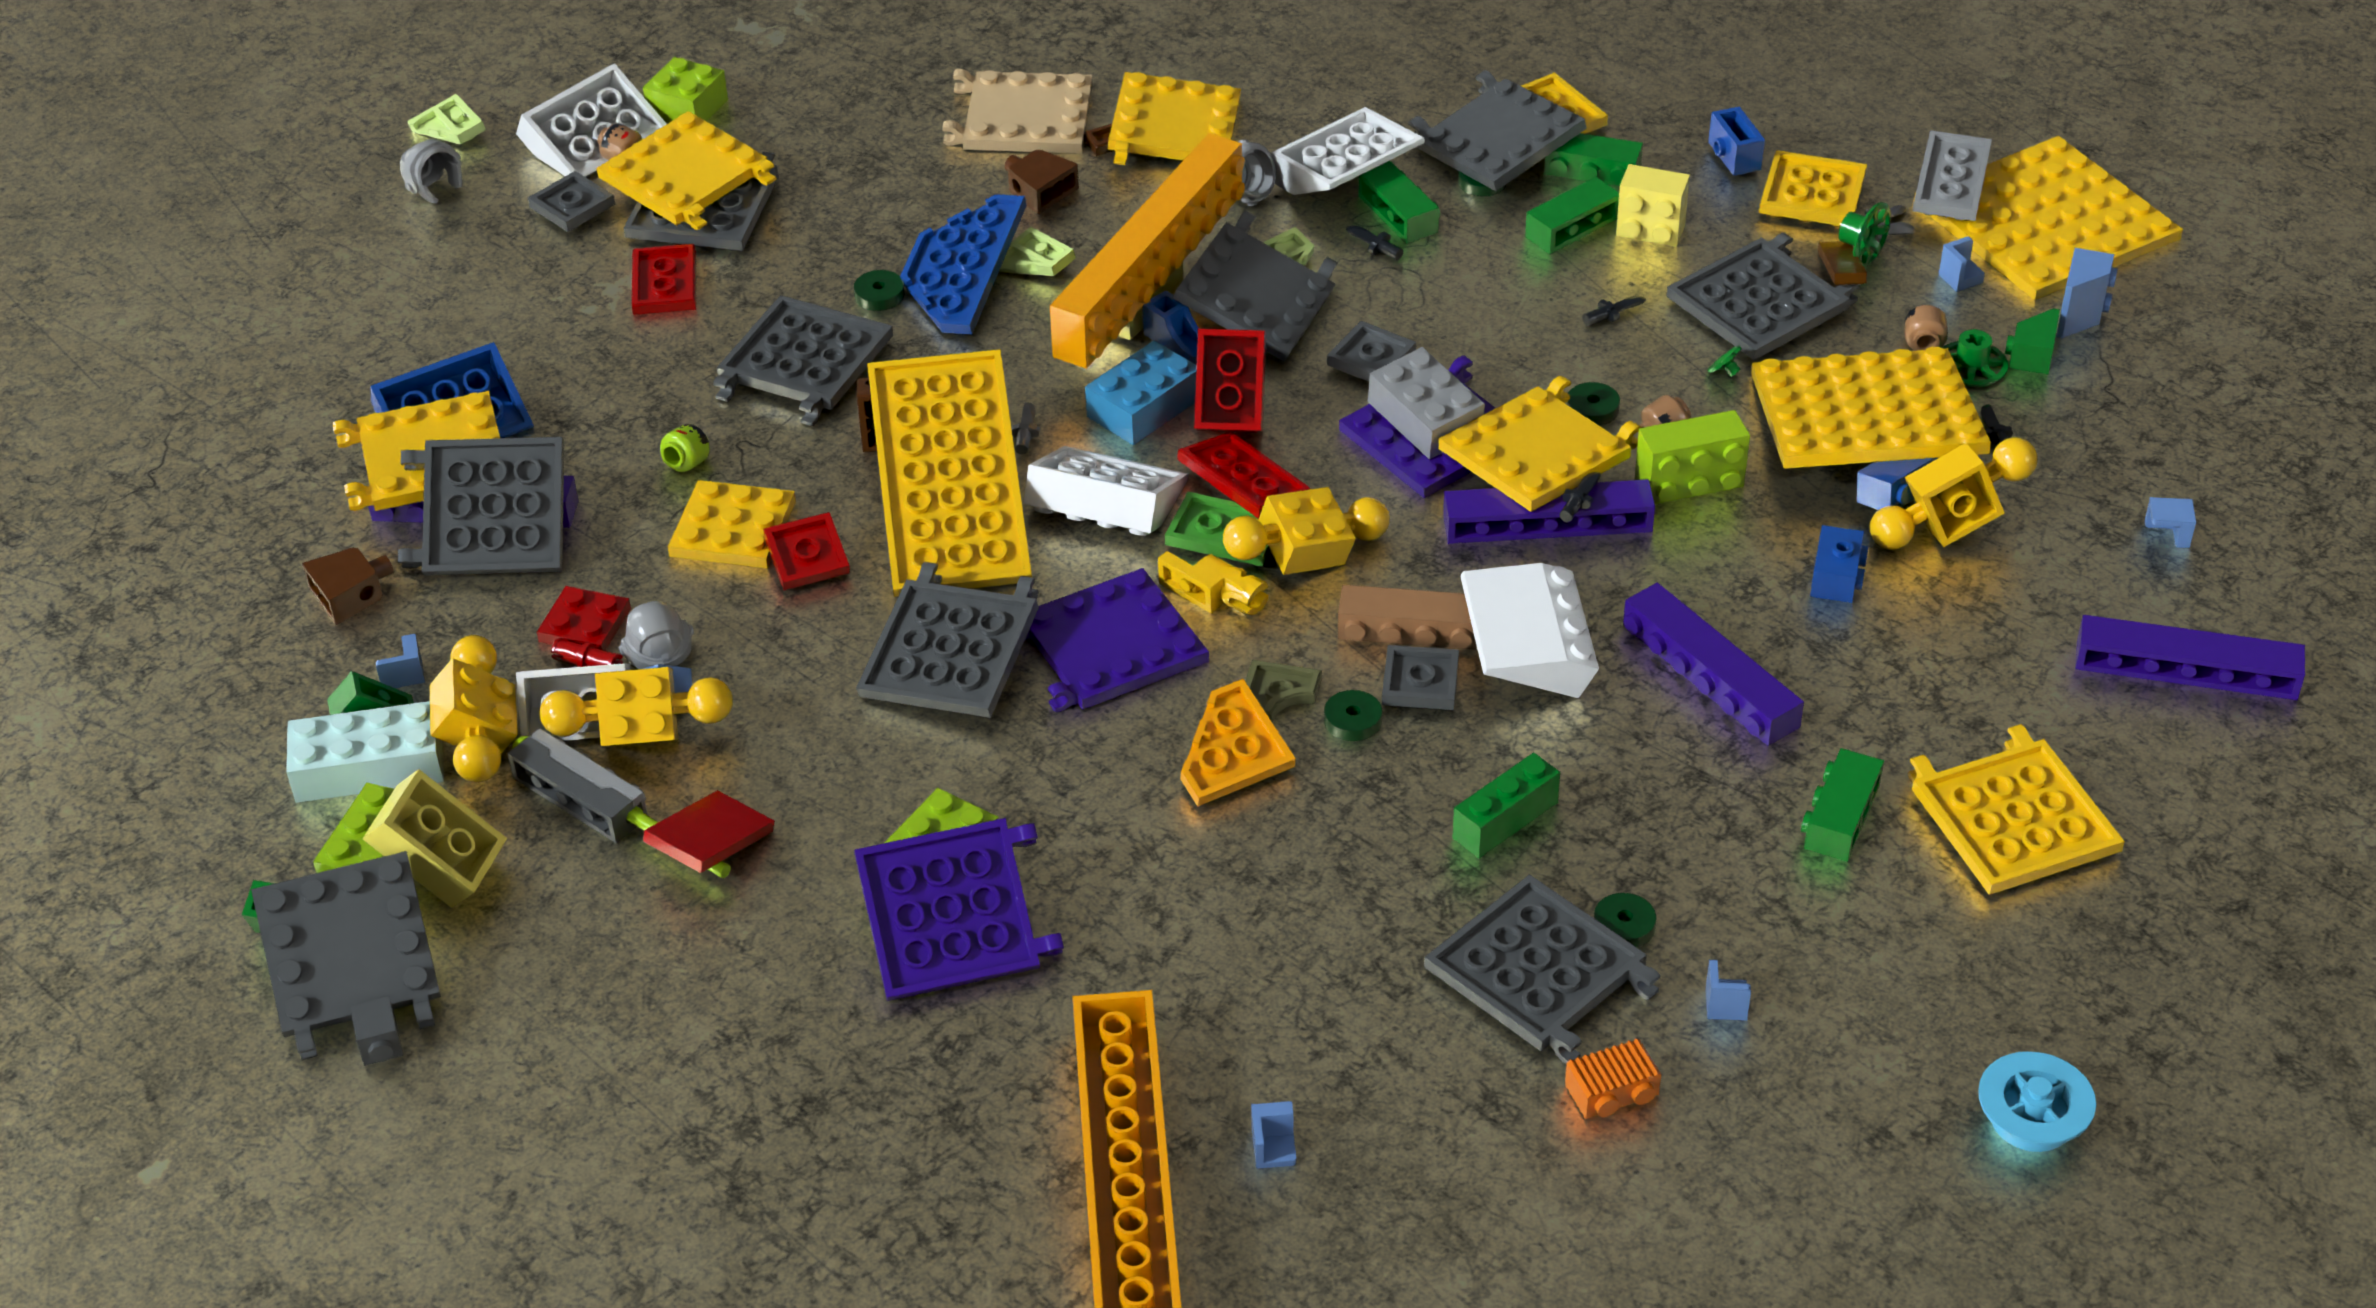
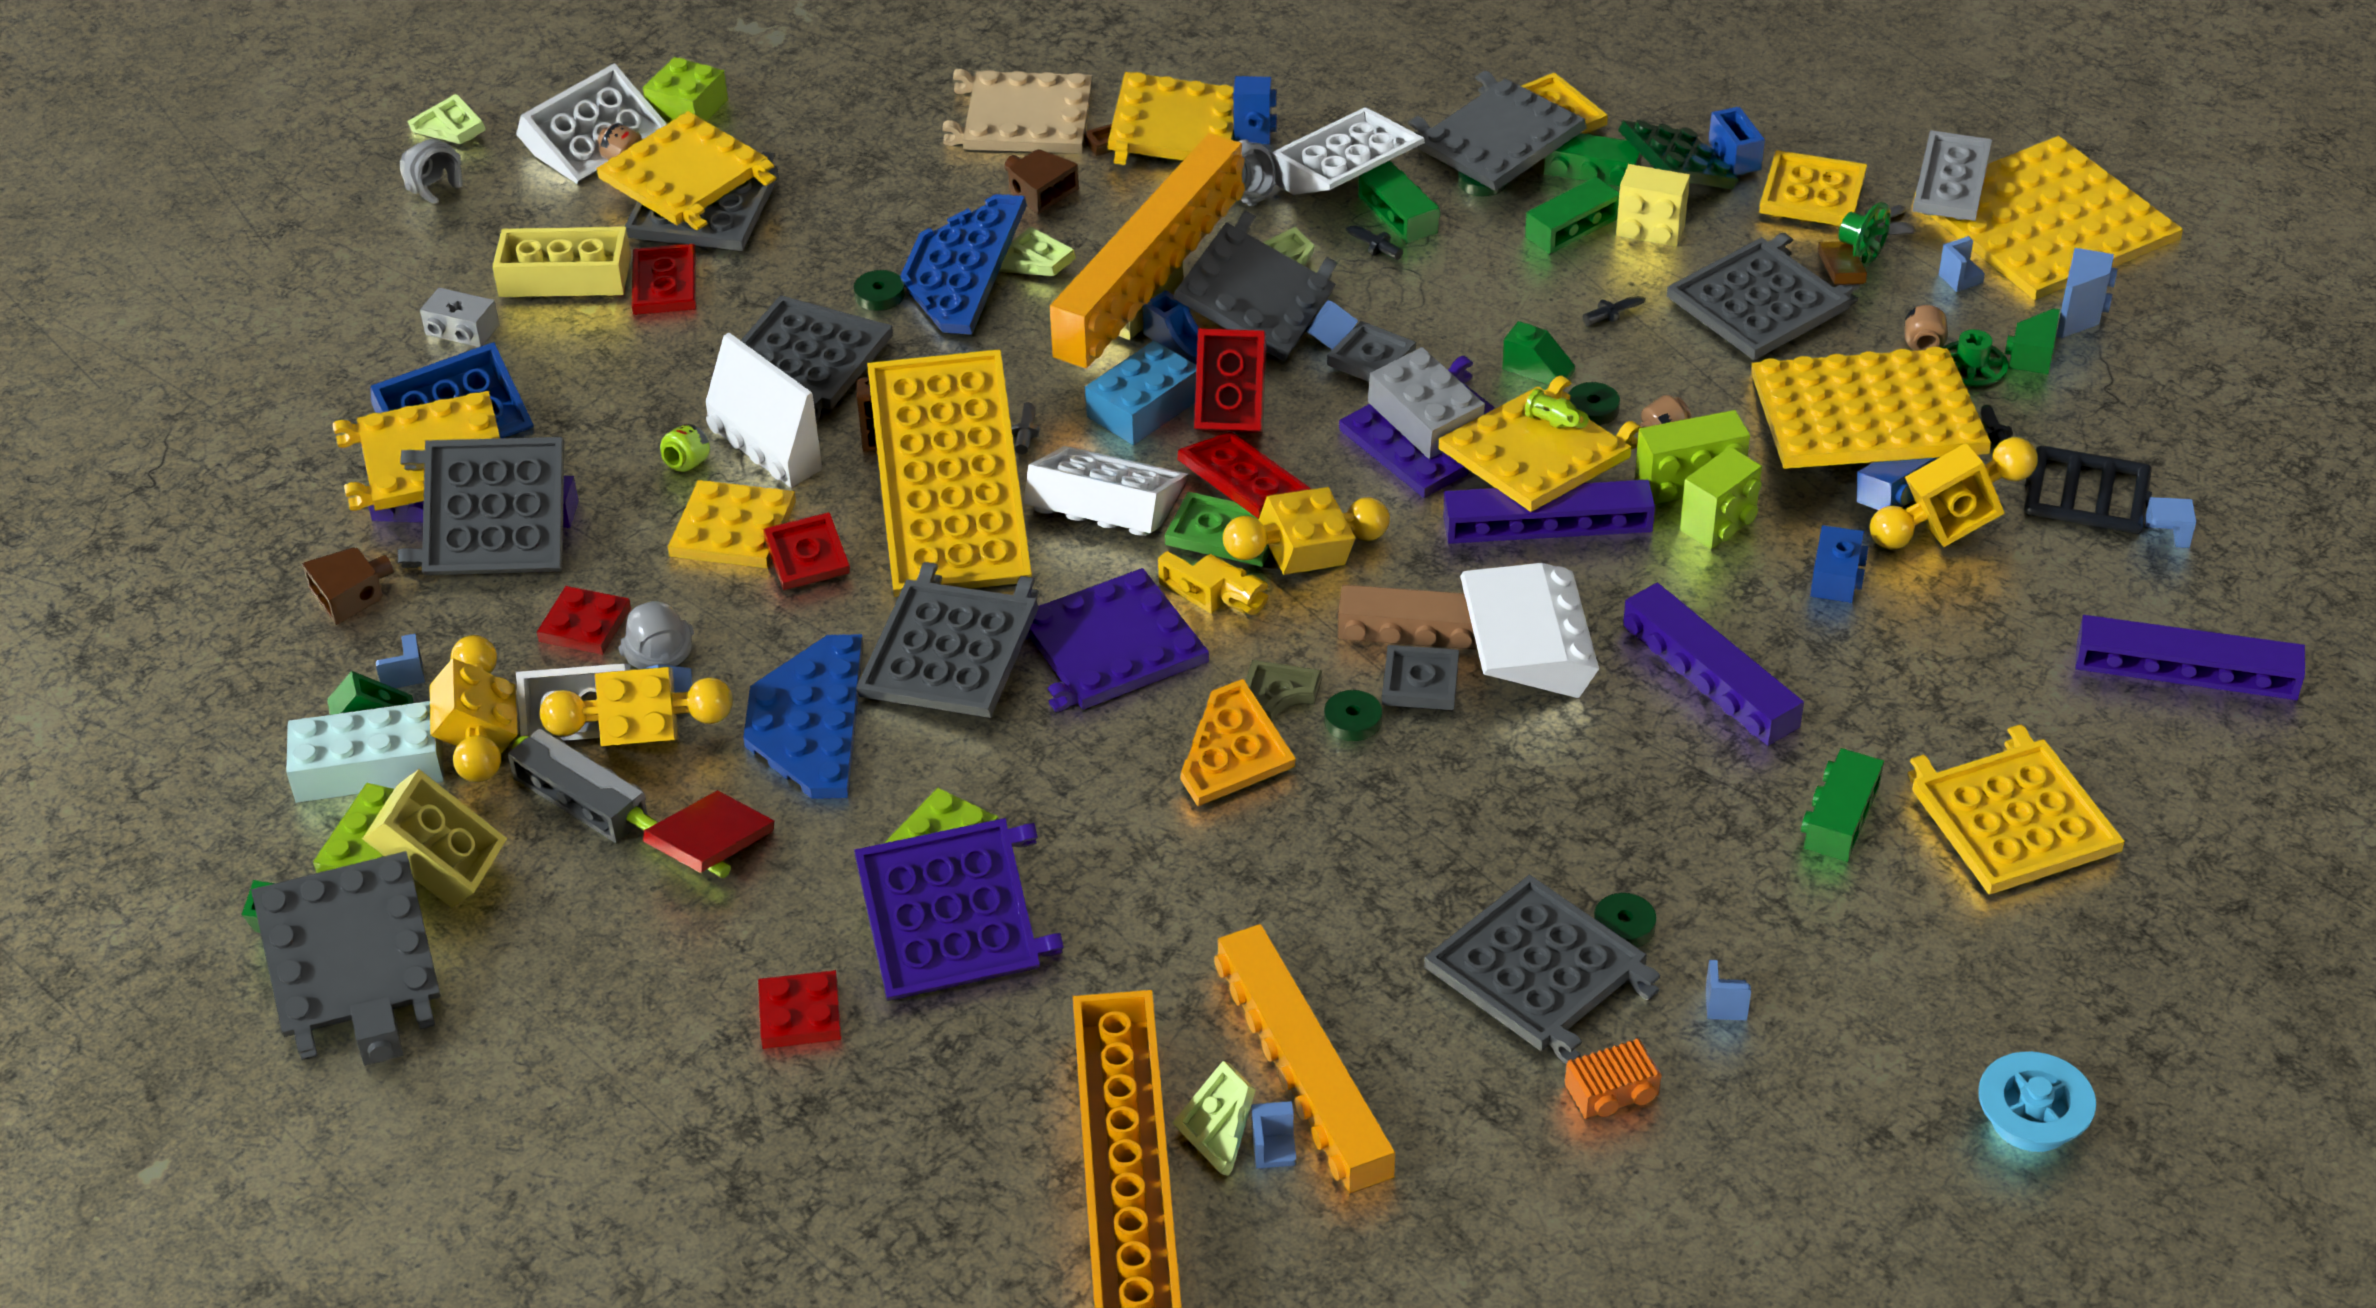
(459, 317): none -> light grey brick
(562, 262): none -> light yellow brick
(571, 201): dark grey plate -> none
(583, 654): red pin -> none
(763, 413): none -> white slope
(799, 1009): none -> red plate
(807, 714): none -> blue plate
(1218, 1116): none -> yellowish green wing
(1253, 109): none -> blue brick
(1305, 1059): none -> light orange brick
(1331, 324): none -> medium blue panel
(1506, 805): green brick -> none
(1535, 354): none -> green slope
(1561, 412): none -> lime piece
(1579, 497): black piece -> none
(1678, 152): none -> dark green plate
(1720, 498): none -> lime brick
(1727, 362): green plant -> none
(2101, 517): none -> black bar

